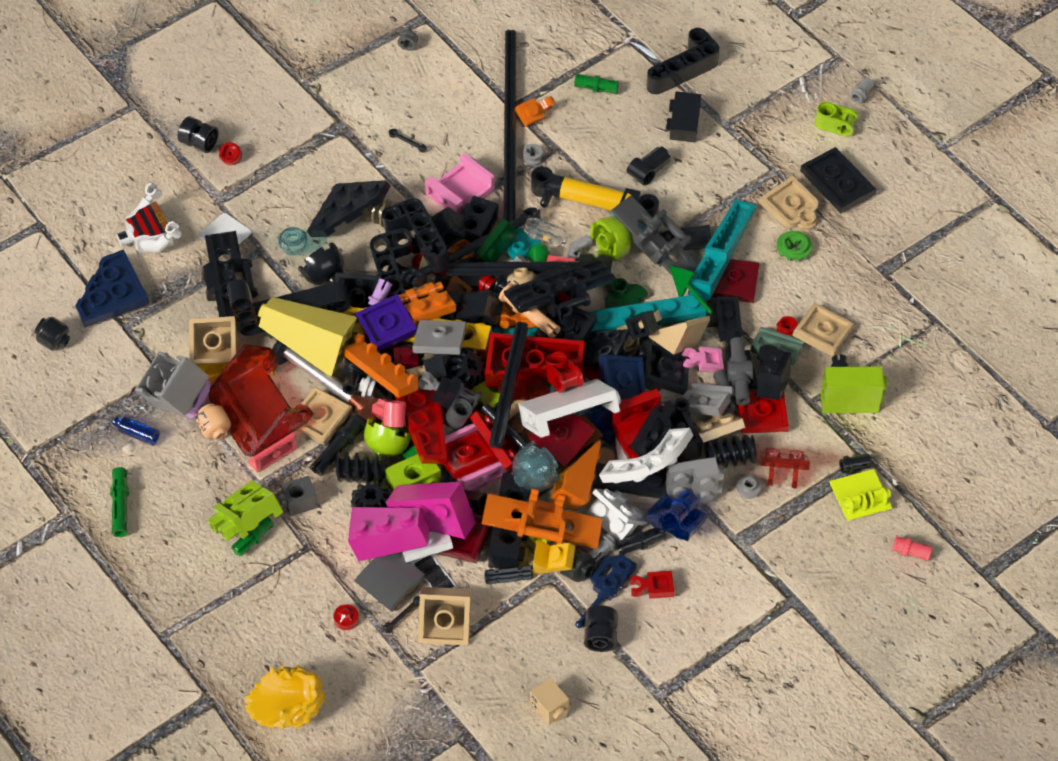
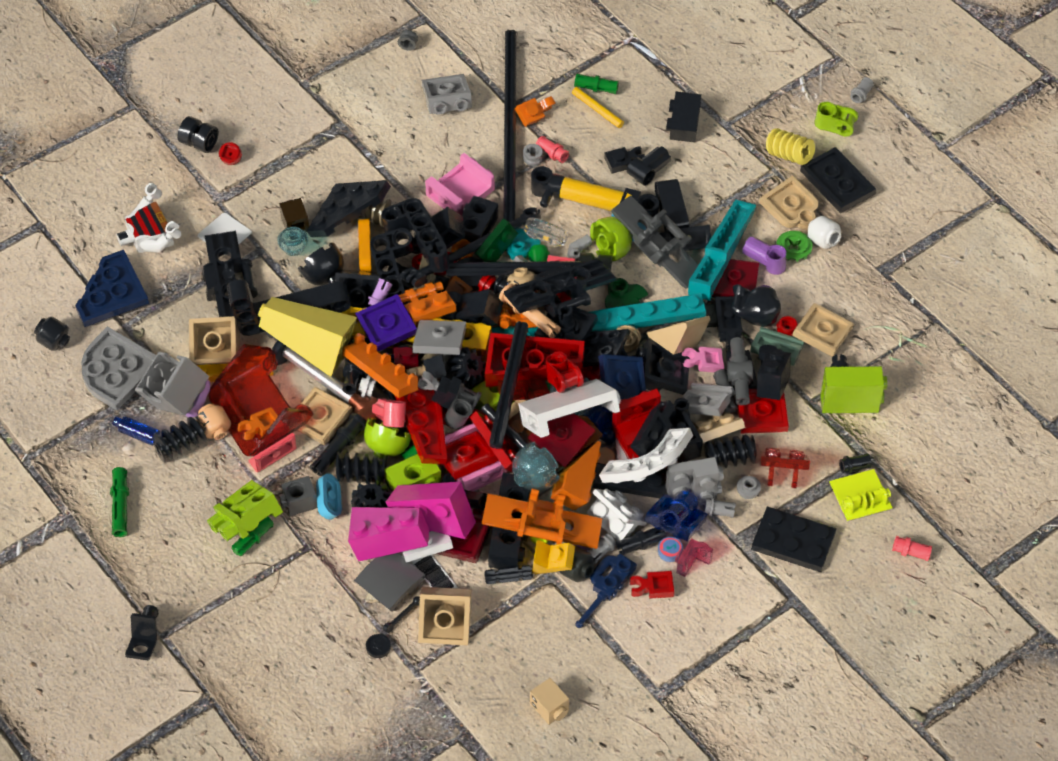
(114, 367): none -> light grey plate
(143, 633): none -> black bracket
(178, 437): none -> black piece
(258, 423): none -> orange plate
(285, 698): yellow hair -> none
(294, 214): none -> dark brown brick
(328, 496): none -> medium azure plate
(346, 617): red tile -> none
(364, 245): none -> light orange beam
(378, 646): none -> black piece
(393, 133): black hinge -> none
(447, 94): none -> light grey plate
(555, 151): none -> coral pin
(597, 107): none -> yellow bar
(601, 628): black wheel -> none
(620, 159): none -> black plate
(643, 324): black piece -> none
(669, 548): none -> medium blue tile
(672, 202): none -> black beam
(682, 281): green piece -> none
(693, 551): none -> clear pink bracket
(700, 57): black beam -> none
(719, 508): none -> light grey pin
(757, 305): none -> black piece
(771, 256): none -> medium lavender piece
(790, 146): none -> light yellow piece
(793, 539): none -> black plate
(824, 232): none -> white head

